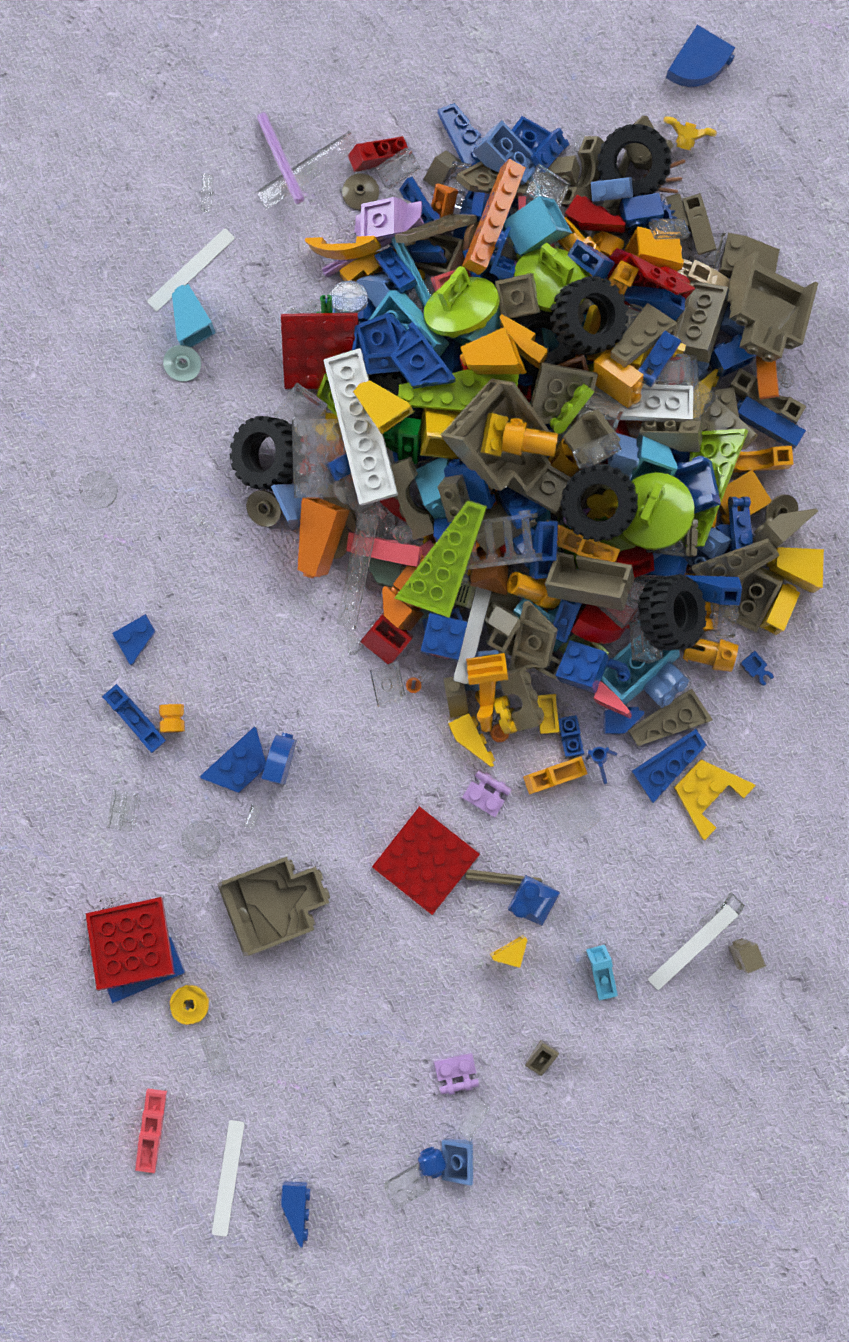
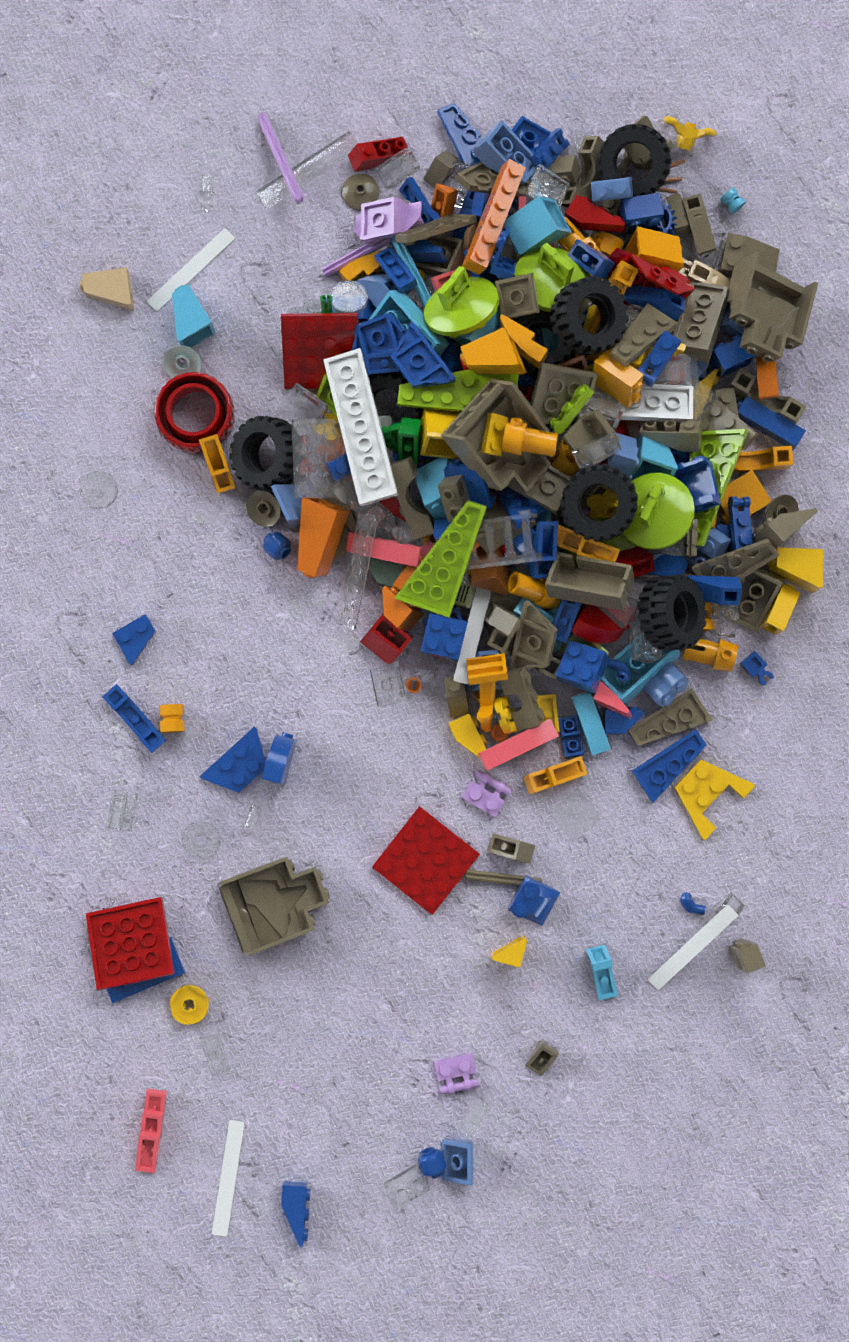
(109, 287): none -> tan slope
(177, 388): none -> red tyre
(217, 463): none -> light orange slope
(277, 545): none -> blue head
(364, 246): light orange slope -> none
(381, 405): yellow slope -> none
(511, 848): none -> dark tan slope
(518, 745): none -> coral slope
(590, 723): none -> medium azure slope
(599, 757): blue plant -> none
(669, 228): clear plate -> none
(689, 905): none -> blue arm
(700, 59): blue brick -> none
(733, 200): none -> medium azure wheel

